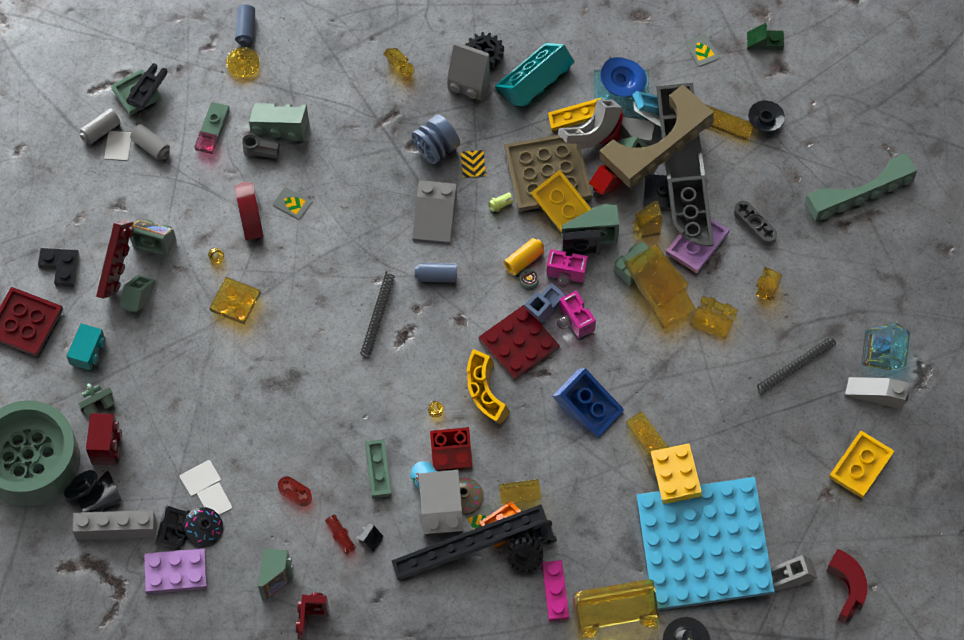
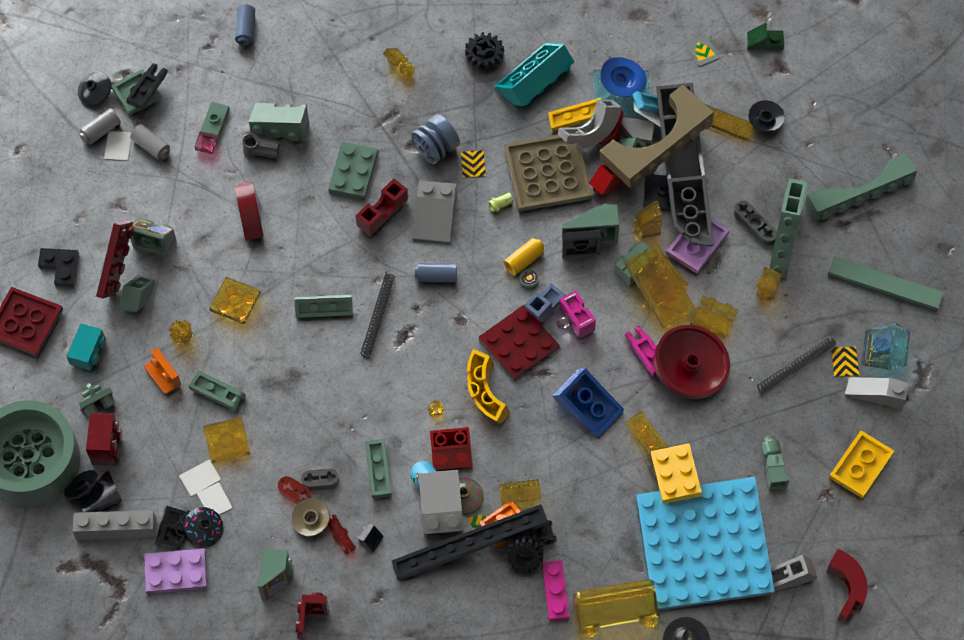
(94, 88): none -> black dish
(162, 372): none -> orange bracket
(180, 331): none -> clear yellow gear
(216, 390): none -> sand green plate
(219, 258): clear yellow hinge -> none
(226, 440): none -> clear yellow plate
(242, 62): clear yellow wheel -> none
(292, 203): light grey sticker -> none
(304, 511): none -> dark tan dish
(320, 479): none -> dark grey beam
(323, 306): none -> sand green plate
(353, 170): none -> sand green plate
(392, 198): none -> dark red arch
(468, 71): light grey slope -> none
(560, 200): yellow plate -> none
(566, 267): dark pink piece -> none
(643, 348): none -> dark pink hinge
(691, 361): none -> dark red dish
(774, 464): none -> sand green piece
(788, 226): none -> sand green slope
(845, 361): none -> sticker
(885, 283): none -> sand green tile

